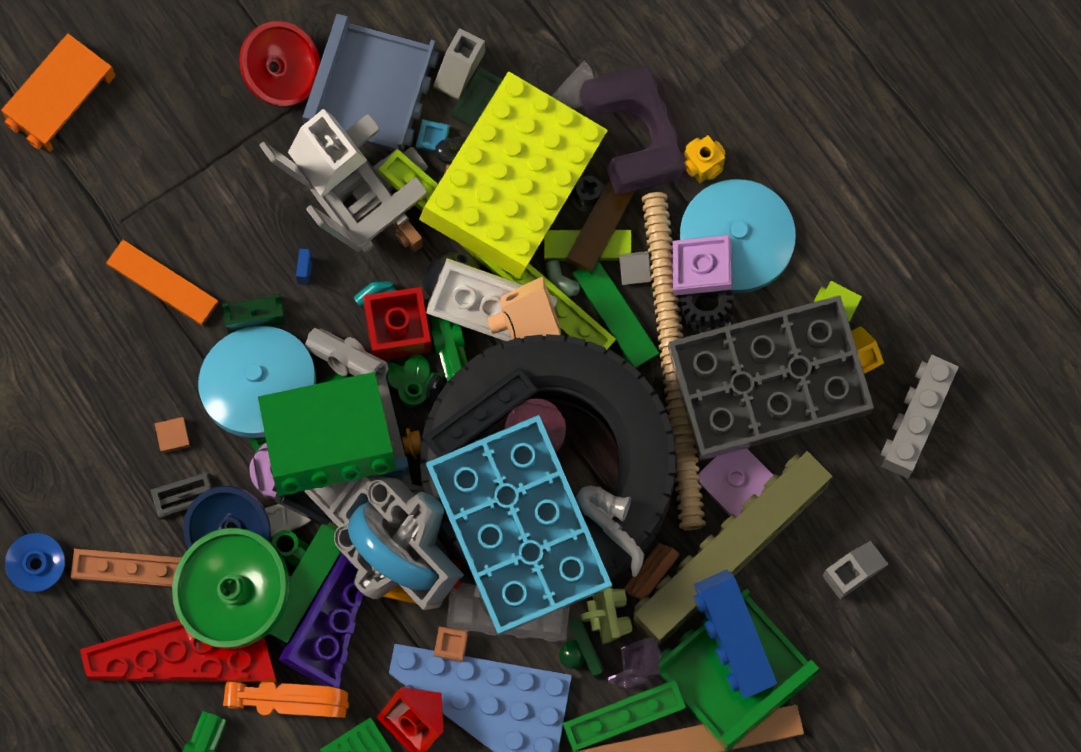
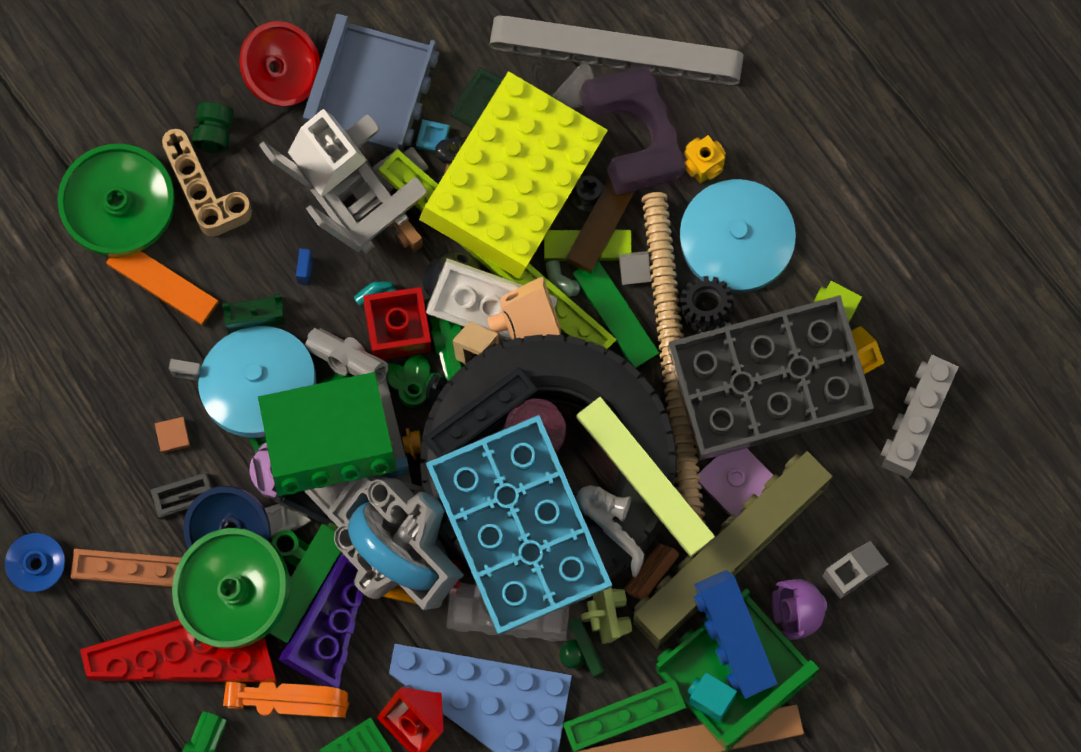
(55, 91): orange panel -> none
(116, 200): none -> green dish
(184, 369): none -> light grey tile
(198, 182): none -> tan beam
(213, 122): none -> dark green wheel
(451, 644): nougat tile -> none
(459, 63): light grey slope -> none
(473, 340): none -> tan panel
(616, 50): none -> light grey beam
(639, 664): clear purple bracket -> none
(645, 476): none -> yellowish green tile
(702, 265): lavender plate -> none
(711, 696): none -> teal brick
(798, 608): none -> medium lavender cylinder

